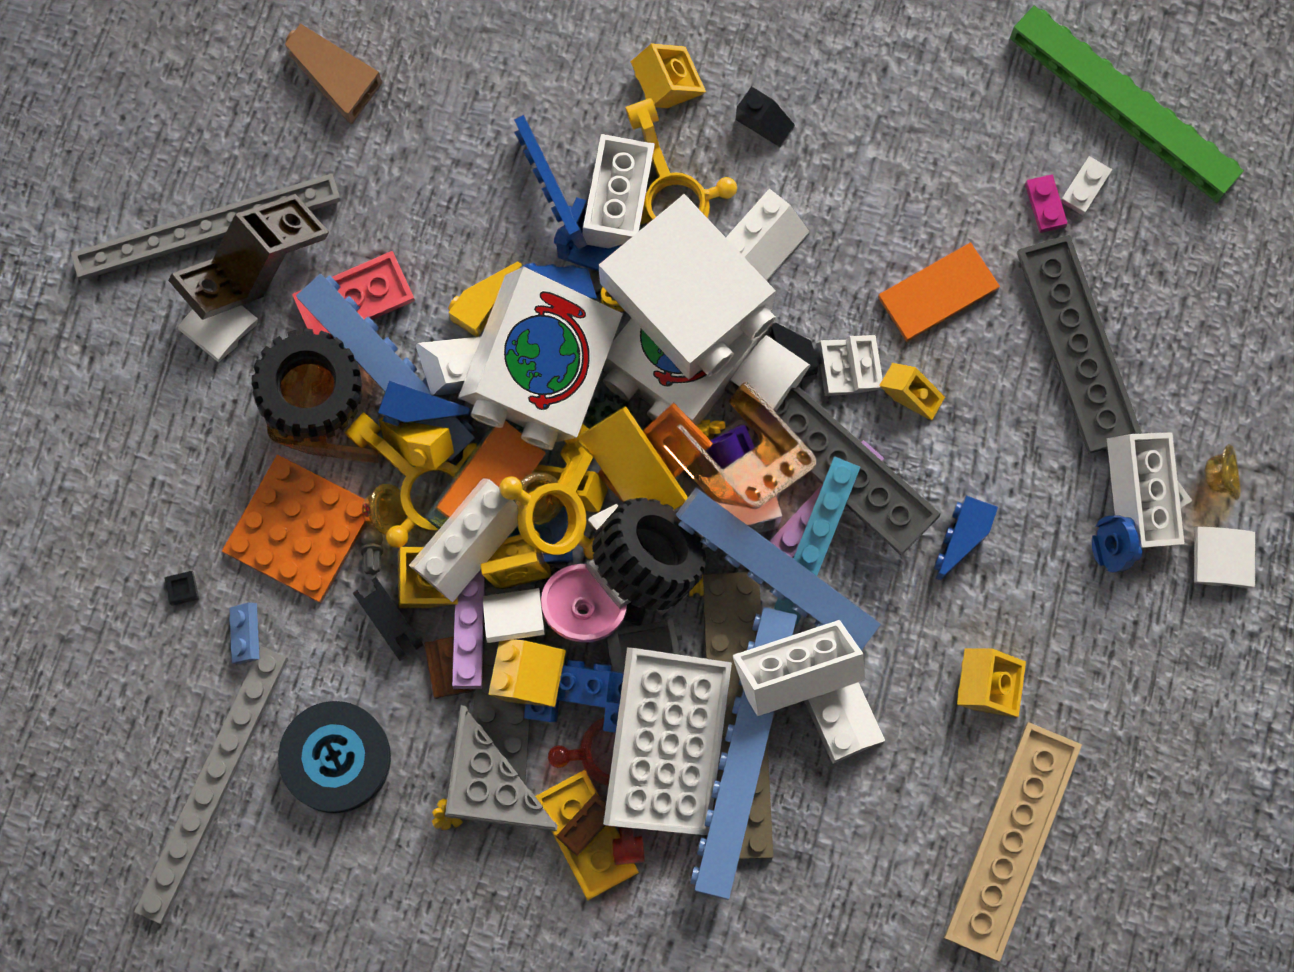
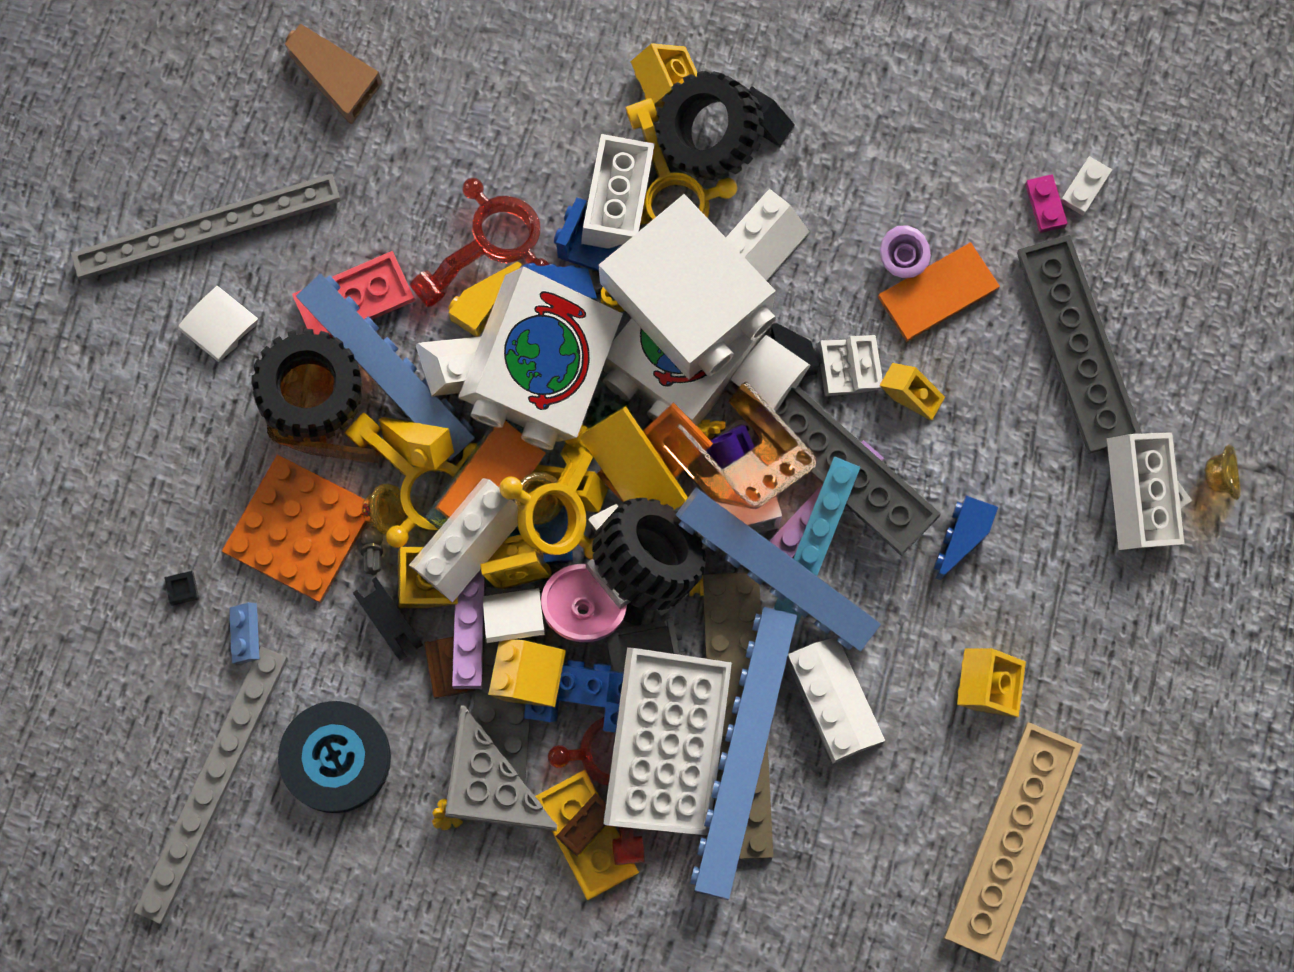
(248, 256): dark brown bracket -> none
(412, 406): blue slope -> none
(431, 287): none -> clear red piece
(551, 190): blue plate -> none
(681, 110): none -> black tyre
(799, 667): white slope -> none
(905, 252): none -> lavender hat
(1123, 532): blue plate -> none
(1126, 103): bright green brick -> none
(1224, 557): white slope -> none

